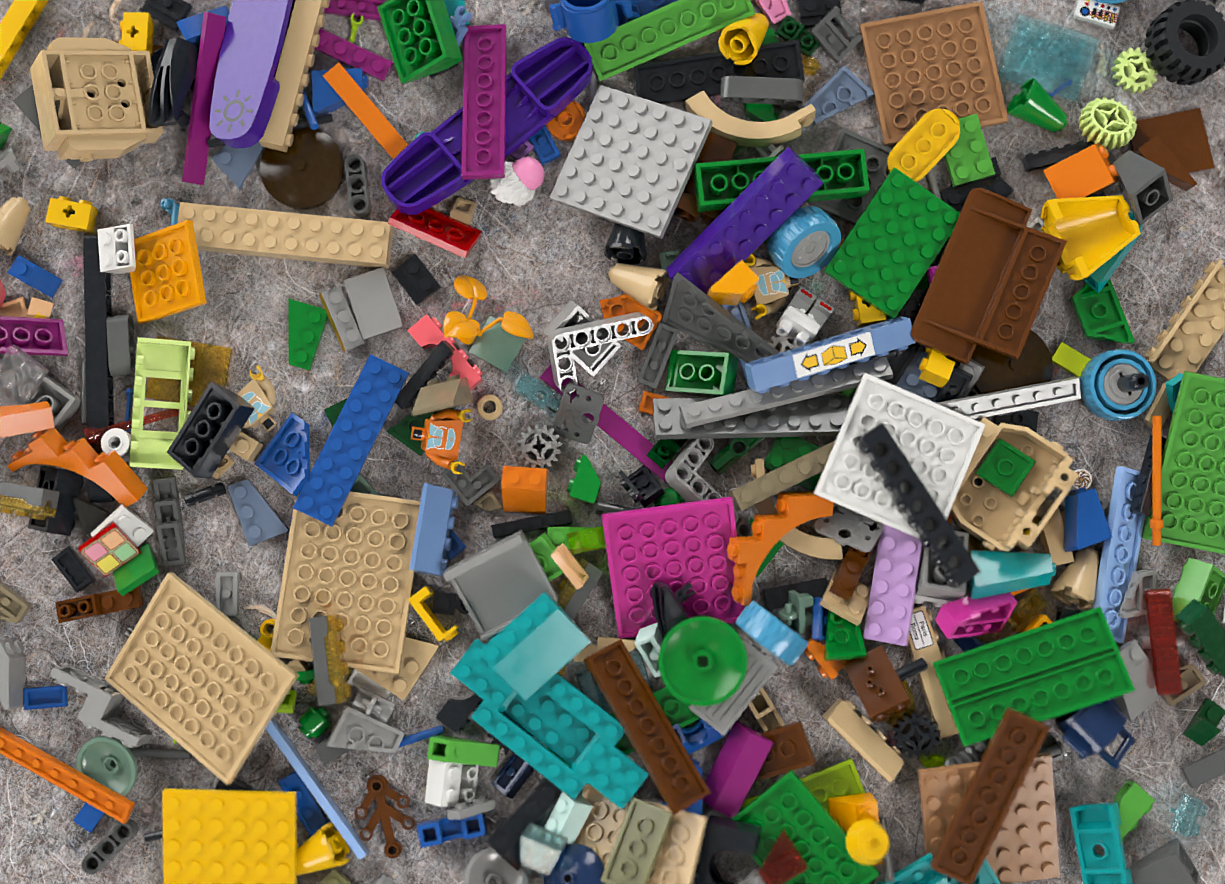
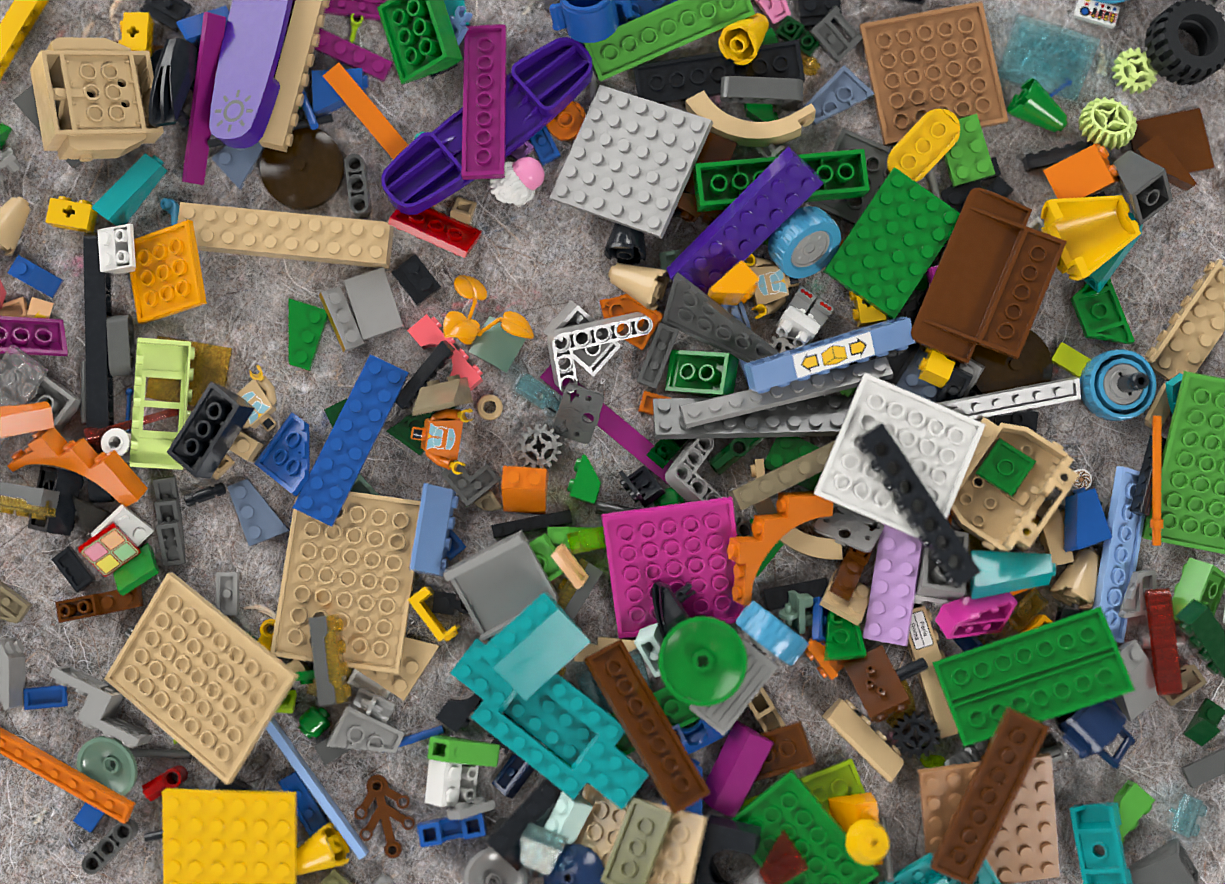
(130, 190): none -> teal slope
(154, 788): none -> red piece

